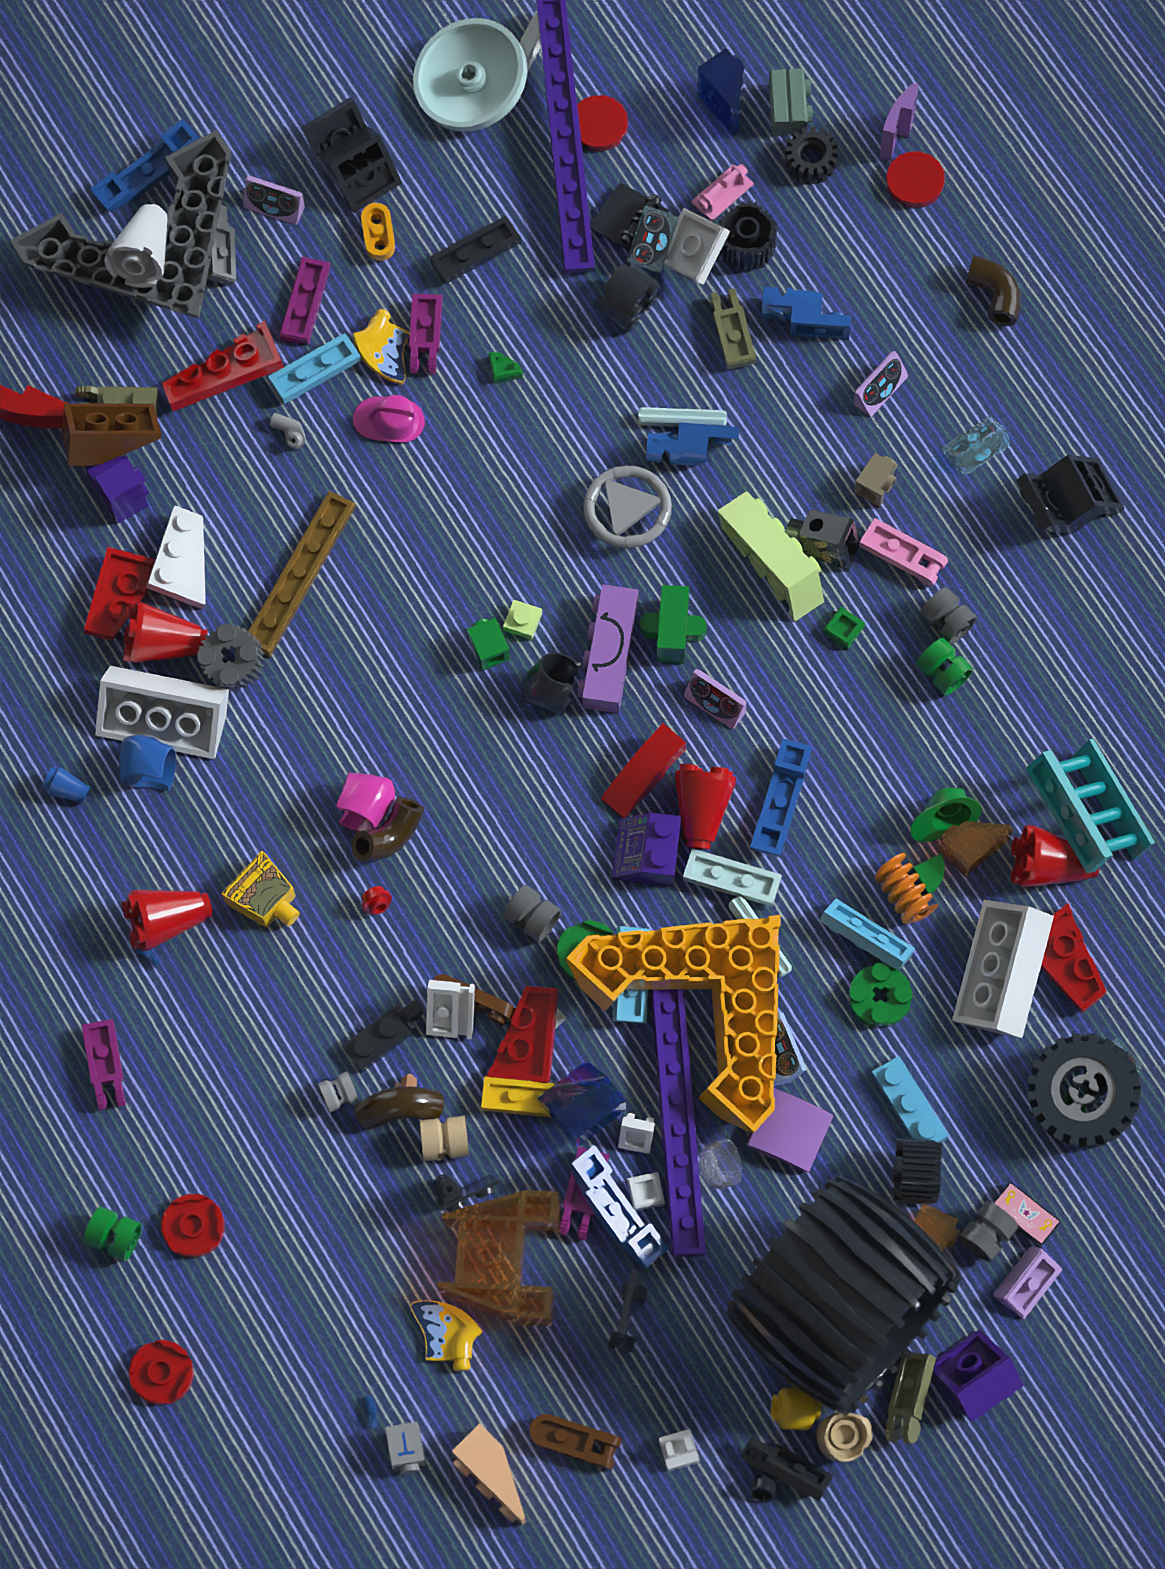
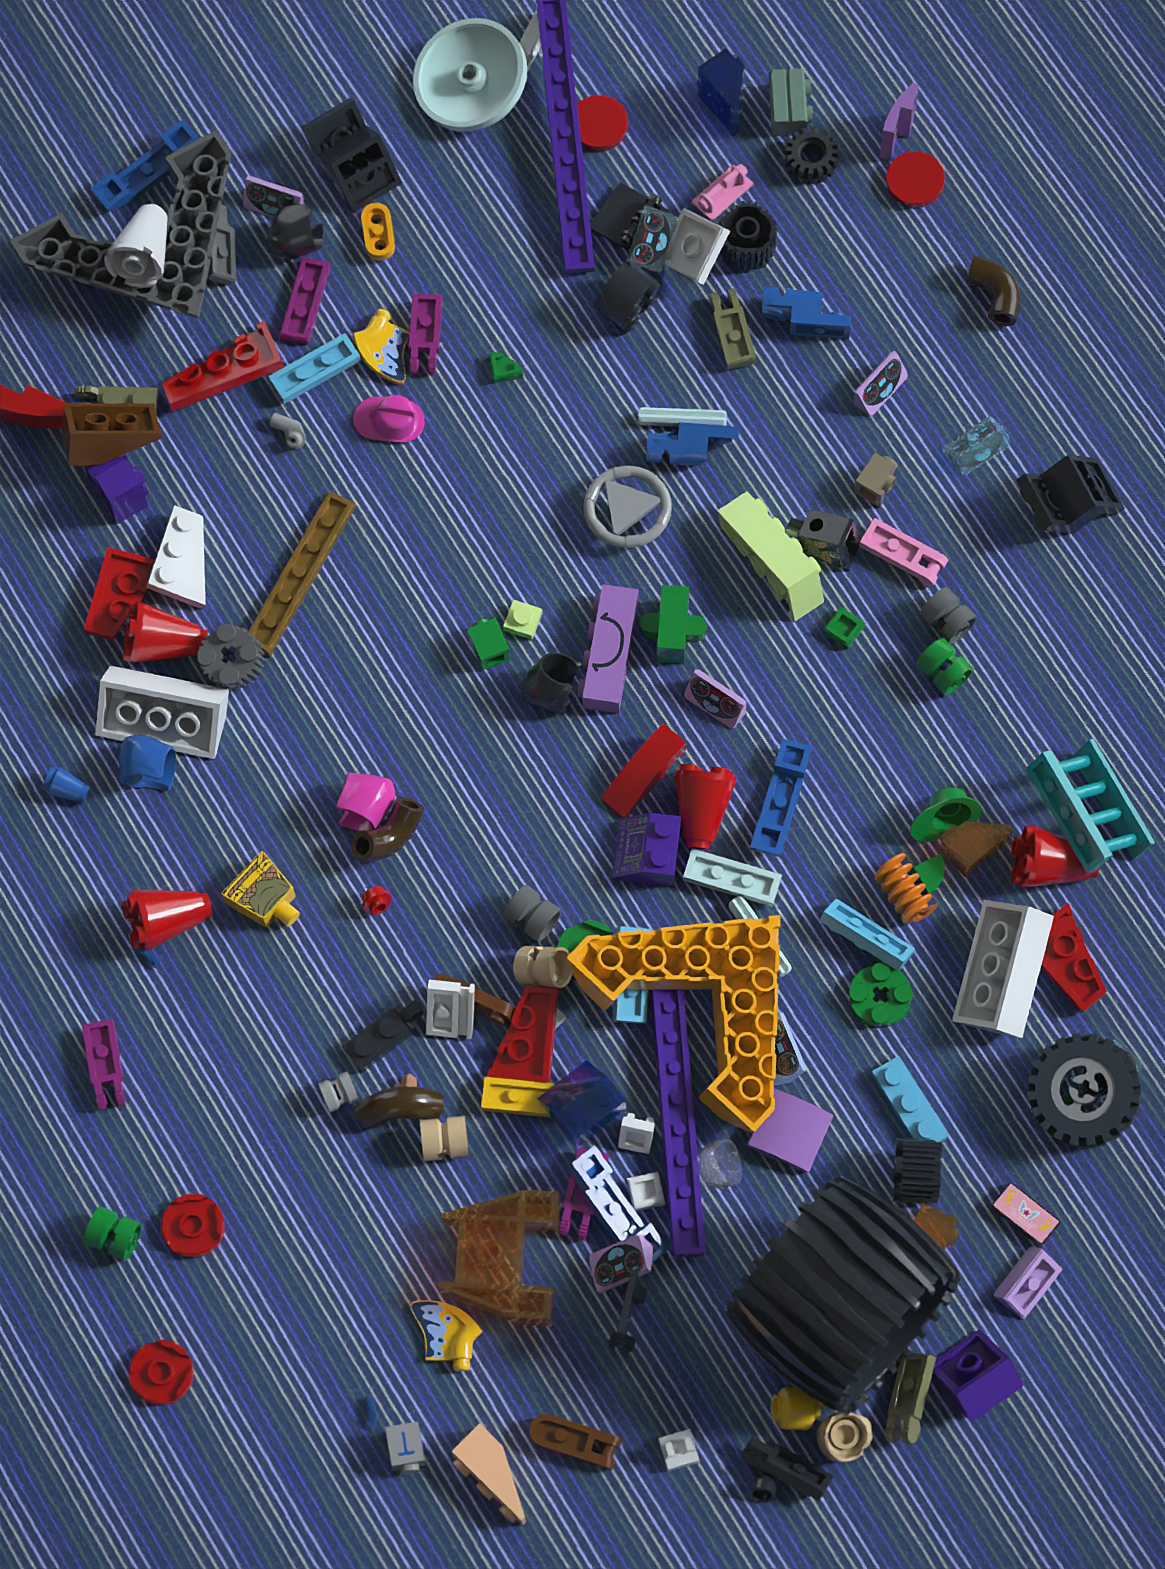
(292, 233): none -> black piece
(453, 1198): black hinge -> none
(475, 249): black plate -> none
(542, 967): none -> tan wheel
(614, 1264): none -> slope
(988, 1231): dark grey wheel -> none

